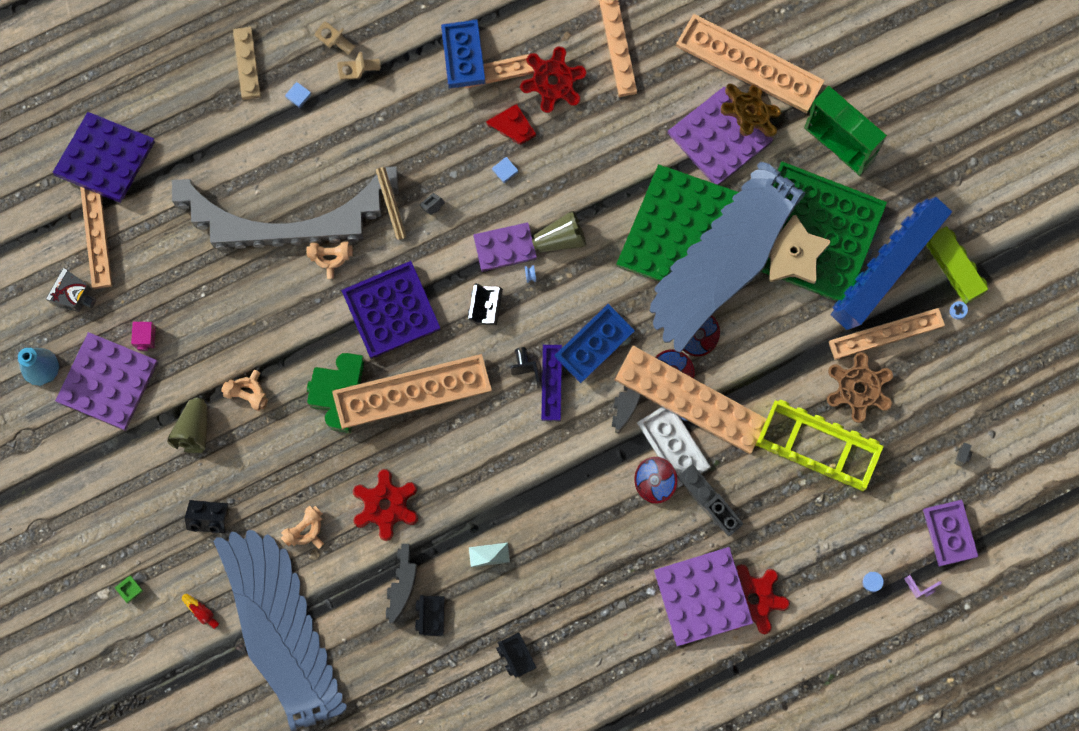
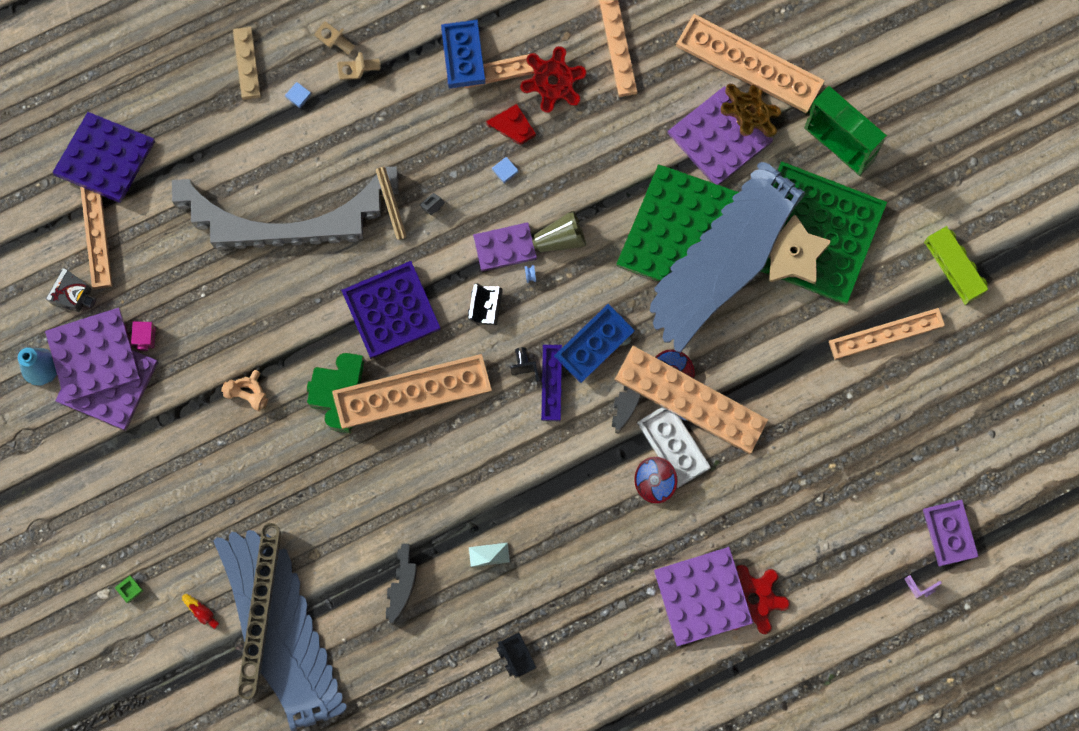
(92, 355): none -> medium lavender plate
(190, 428): olive cone -> none
(206, 516): black bracket -> none
(253, 620): none -> dark tan beam
(312, 518): light nougat piece -> none
(316, 253): light nougat piece -> none
(396, 512): red plate -> none
(430, 615): black bracket -> none
(705, 339): shield -> none
(709, 500): dark grey slope -> none
(836, 430): neon yellow window -> none
(871, 381): medium nougat plate -> none
(872, 581): light blue tile -> none
(890, 263): blue brick -> none
(964, 309): light blue bush -> none
(964, 454): dark grey plate -> none

